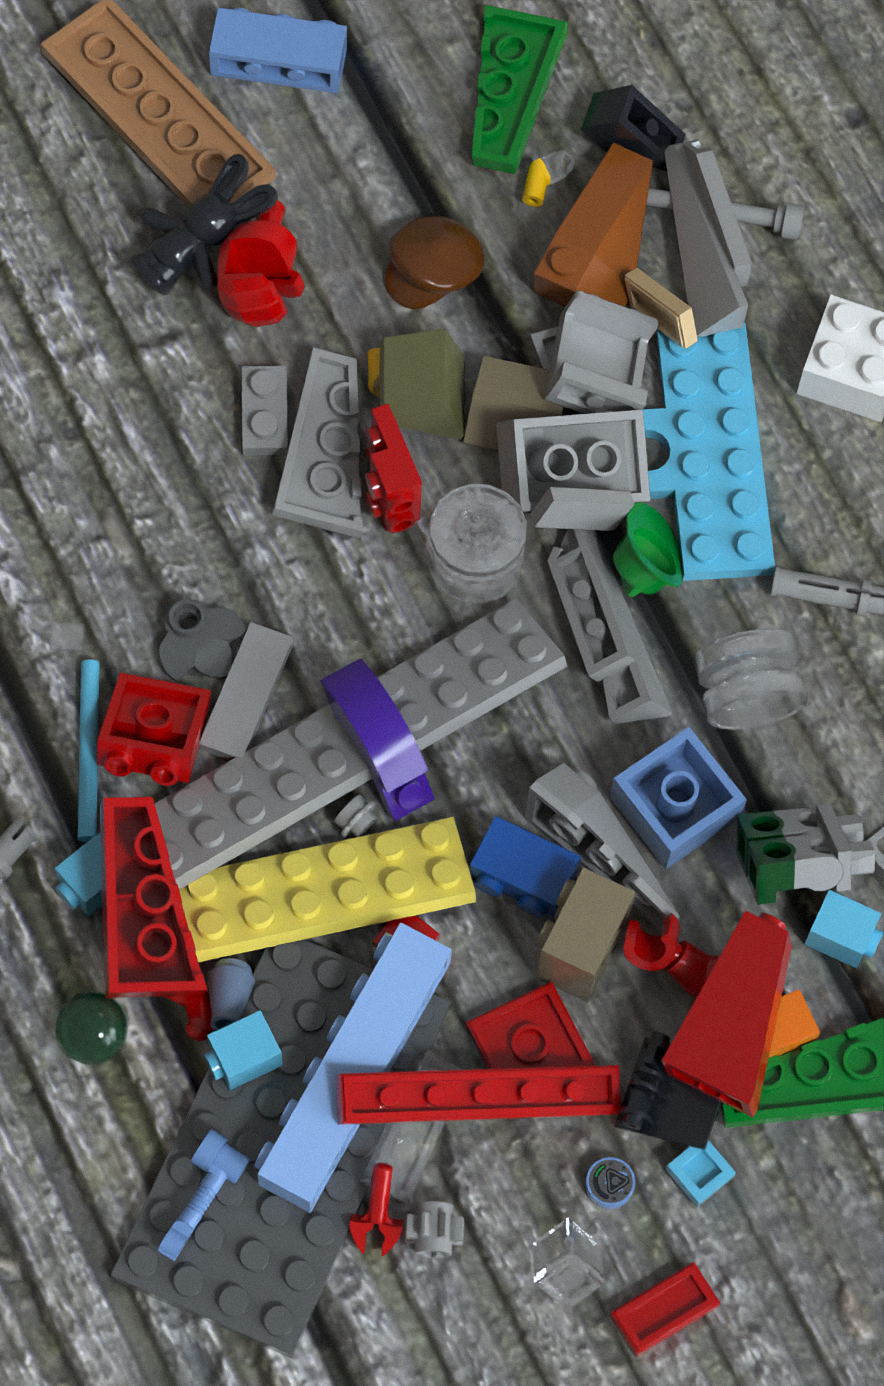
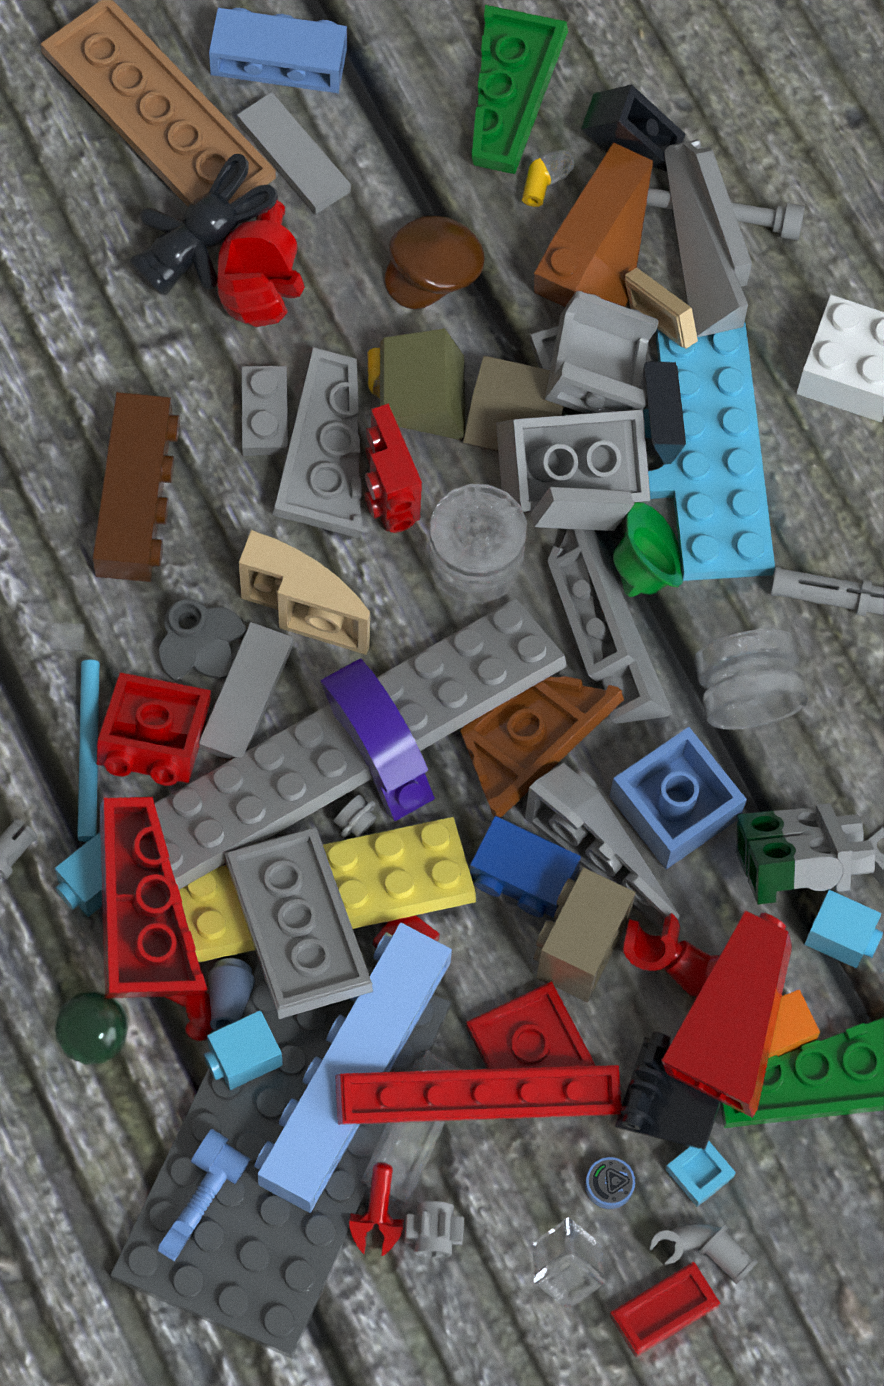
(134, 487): none -> reddish brown brick
(293, 153): none -> light grey tile
(298, 923): none -> light grey tile
(304, 593): none -> tan slope
(532, 735): none -> dark orange wing
(665, 409): none -> black slope
(713, 1242): none -> light grey piece

